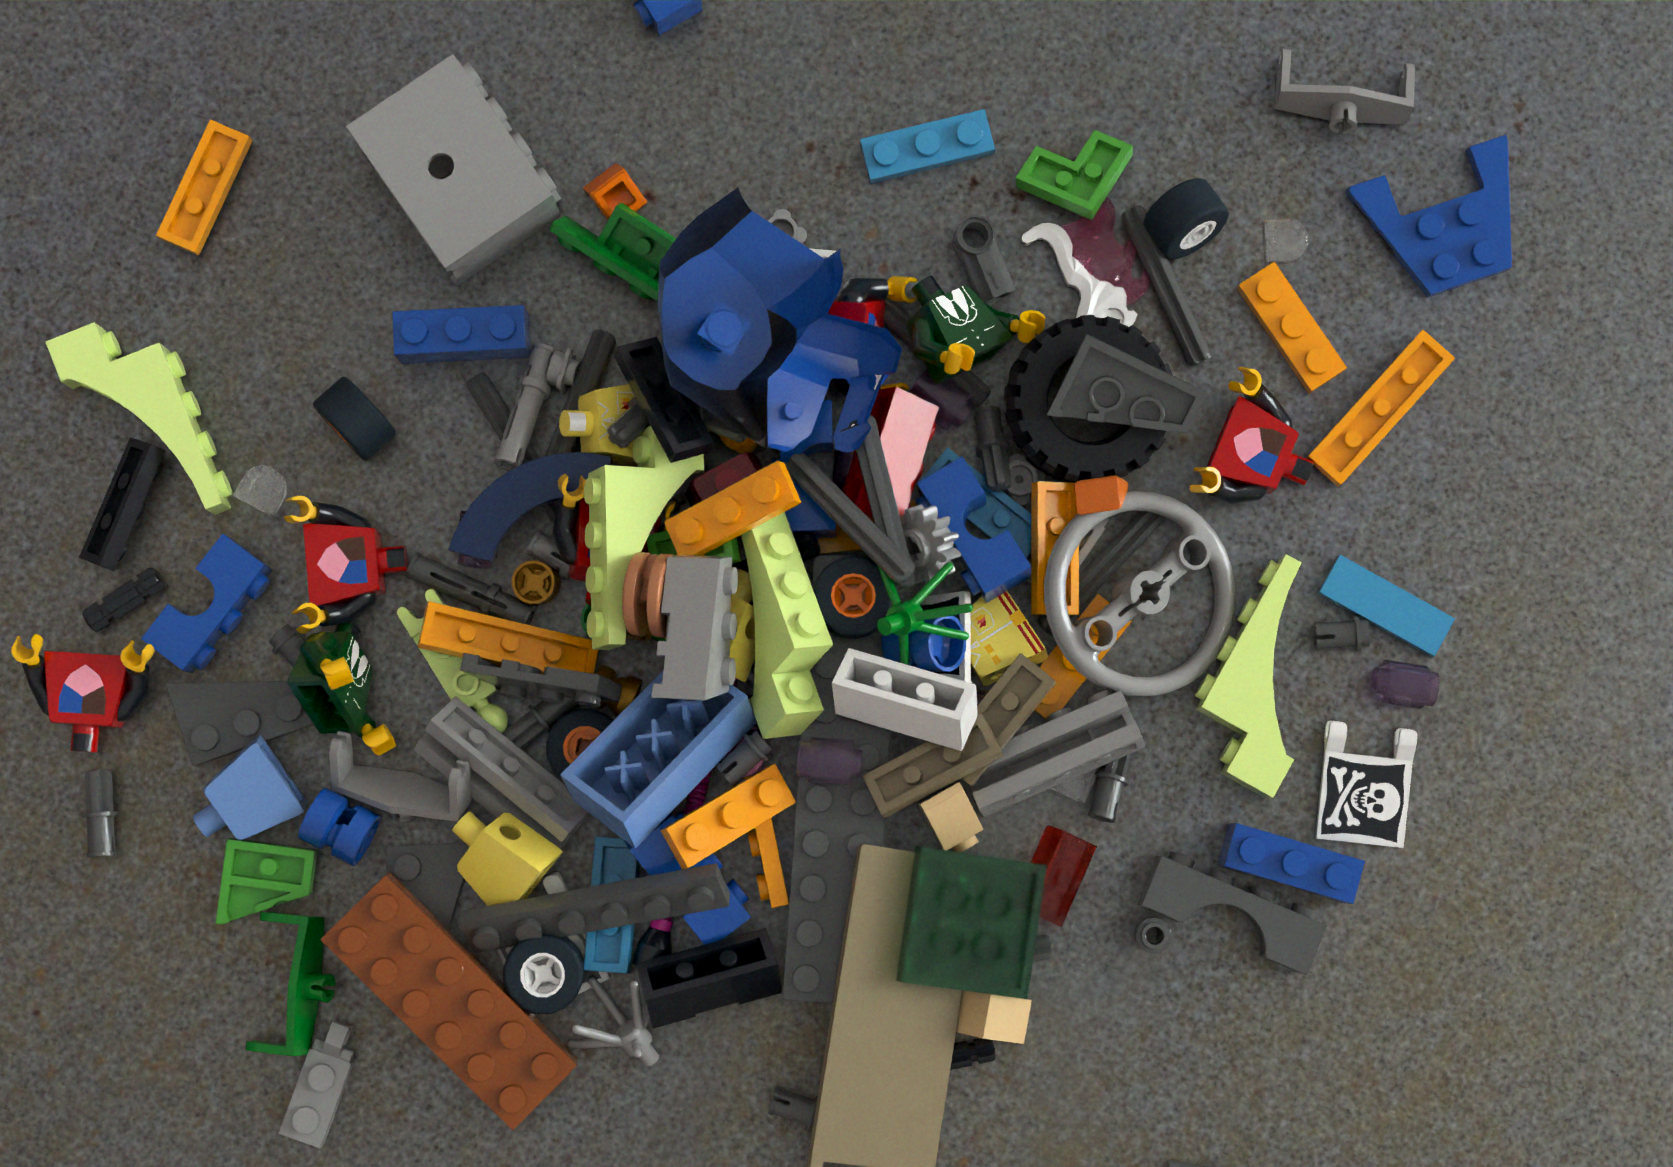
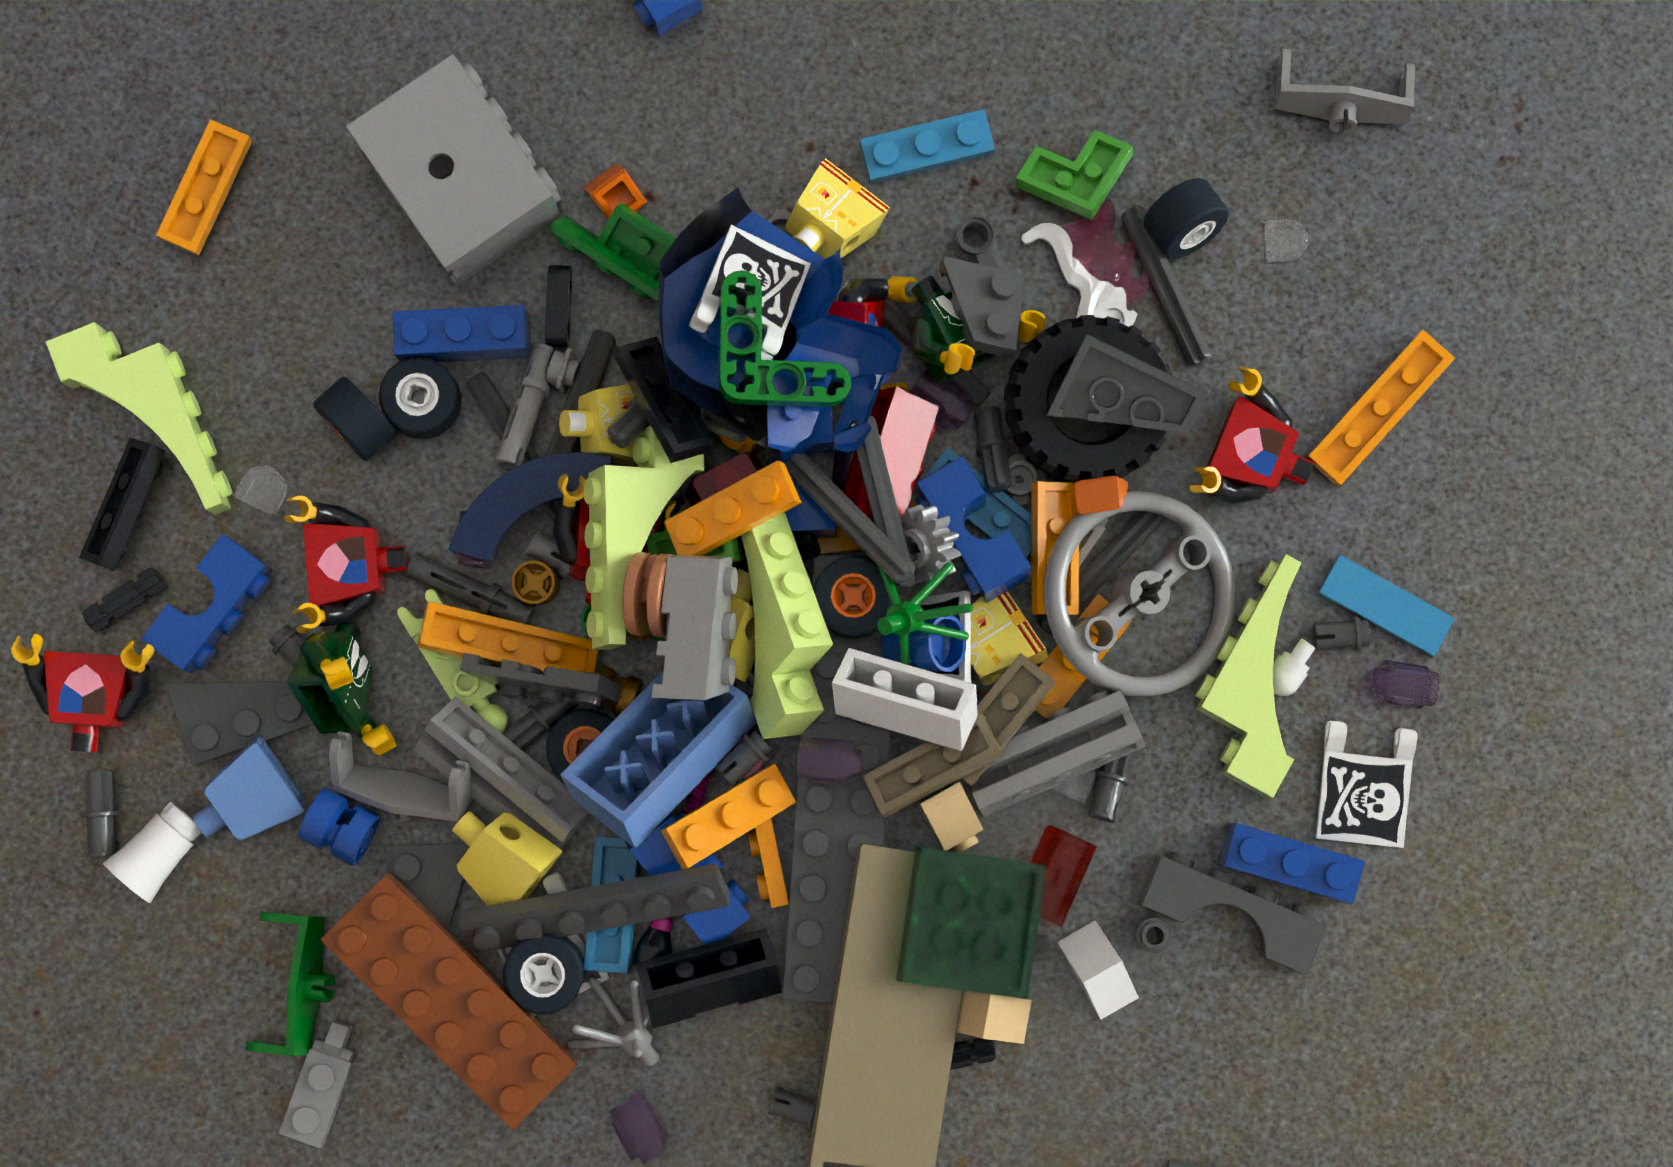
(154, 852): none -> white plant
(262, 877): bright green wing -> none
(427, 412): none -> black wheel
(558, 305): none -> black beam
(639, 1129): none -> clear purple brick
(762, 371): none -> green beam
(780, 281): none -> flag
(835, 213): none -> light yellow torso
(986, 303): none -> dark grey wing
(1098, 969): none -> white slope
(1290, 669): none -> white cylinder
(1291, 327): light orange plate -> none
(1453, 239): blue wing -> none

